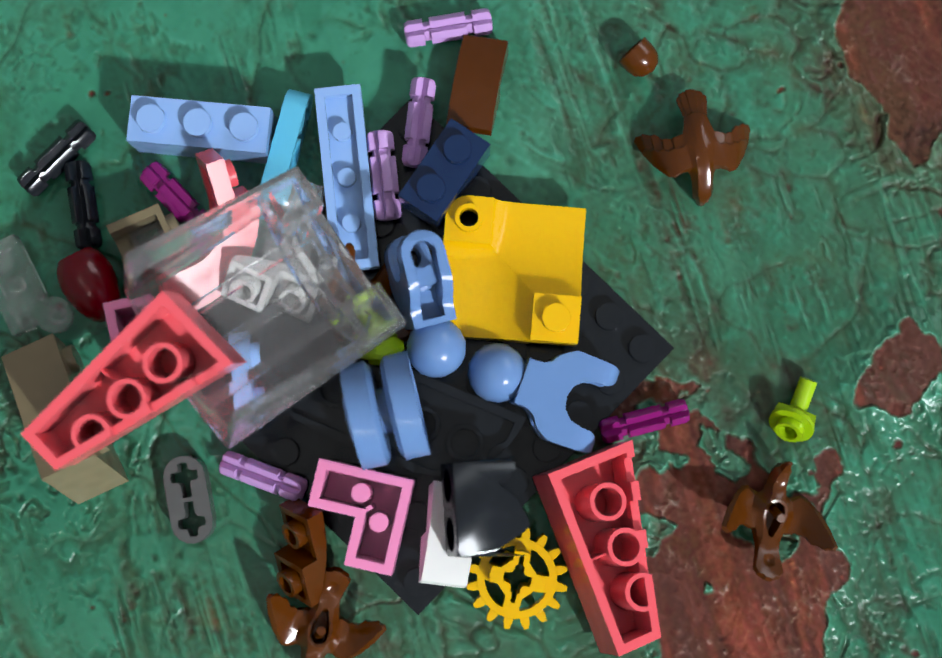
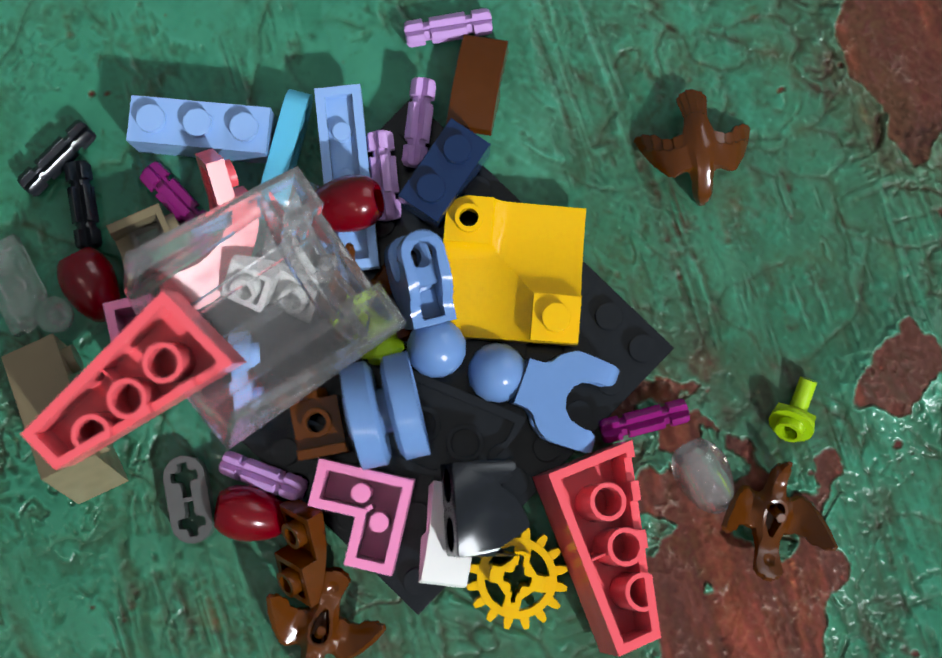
(248, 513): none -> dark red animal
(332, 438): none -> reddish brown brick
(351, 202): none -> dark red animal
(640, 58): reddish brown hinge -> none
(703, 475): none -> clear animal

